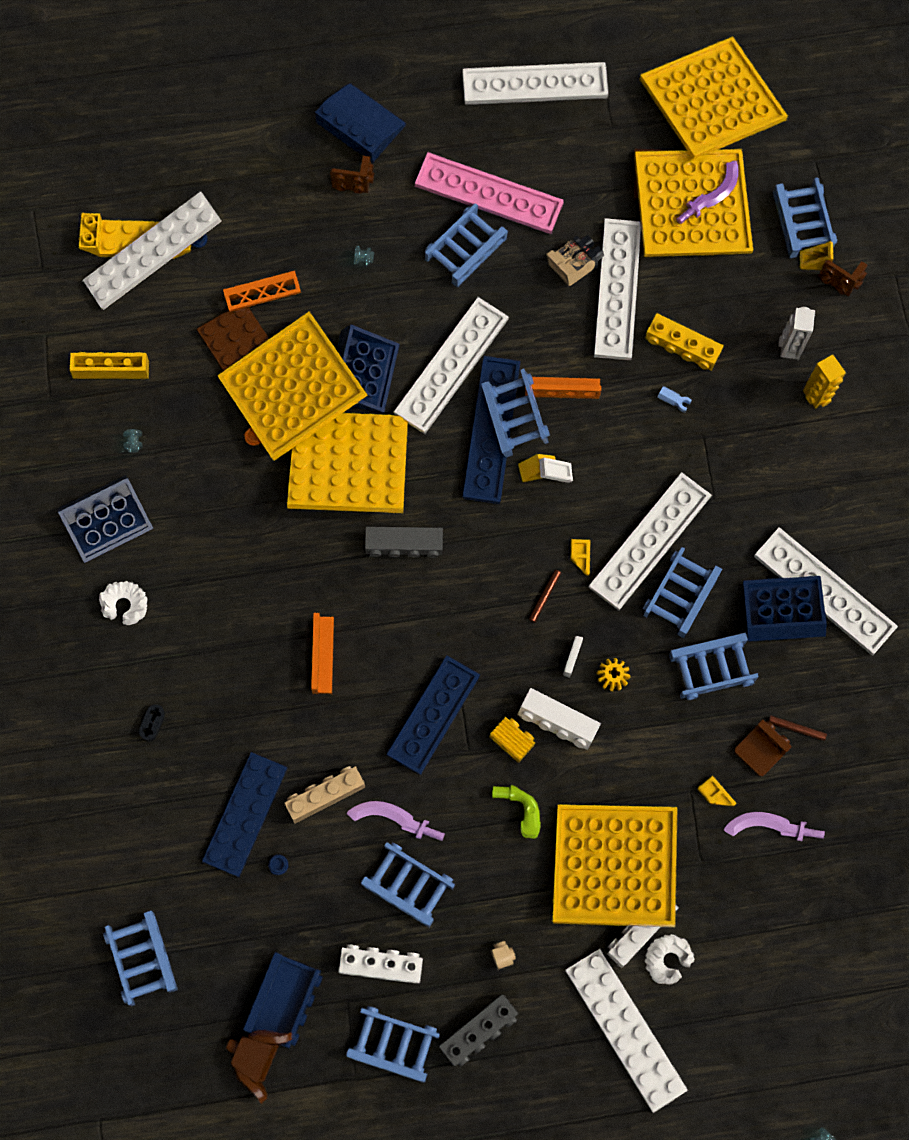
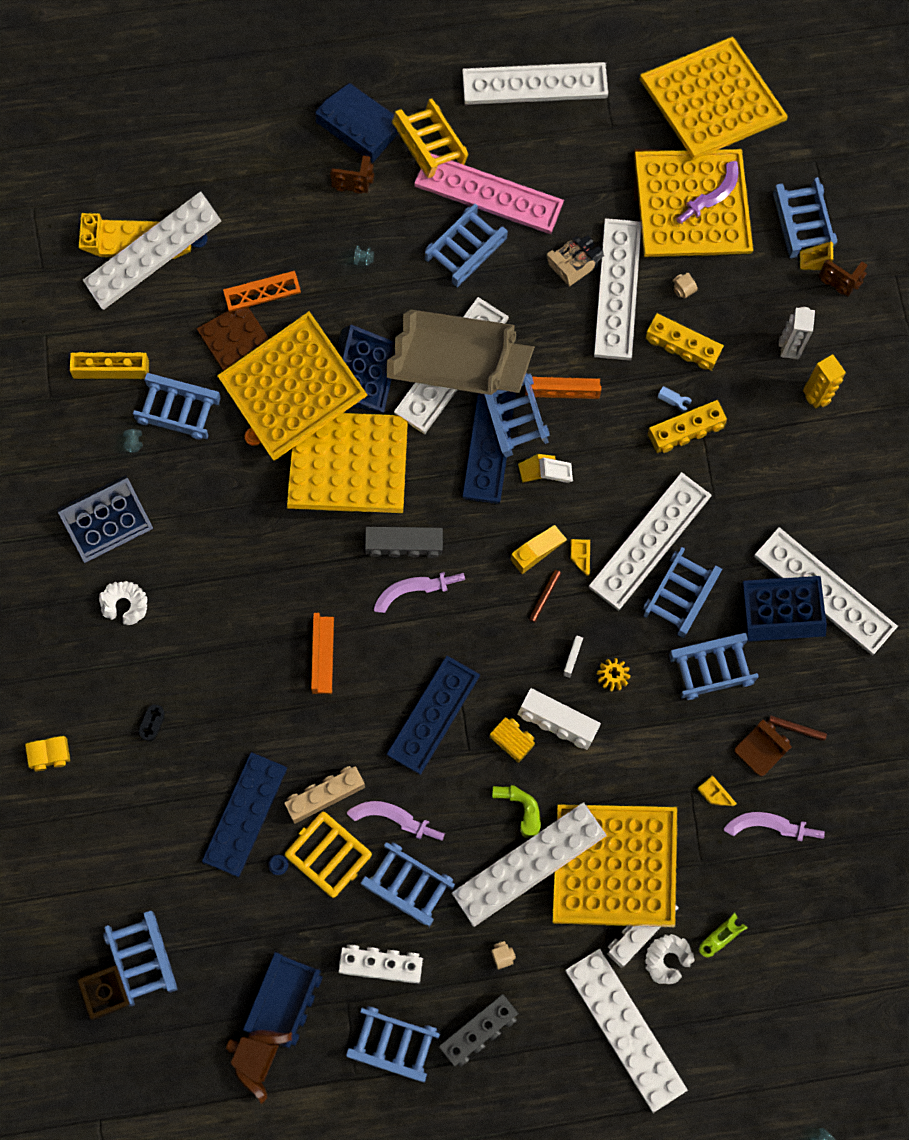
(47, 753): none -> yellow brick
(104, 992): none -> dark brown slope
(173, 388): none -> medium blue fence
(305, 865): none -> yellow bar
(414, 584): none -> lavender sword
(421, 150): none -> yellow fence
(459, 353): none -> dark tan panel
(529, 864): none -> white plate
(537, 549): none -> yellow slope
(684, 285): none -> tan plate
(687, 426): none -> yellow brick
(721, 937): none -> lime piece

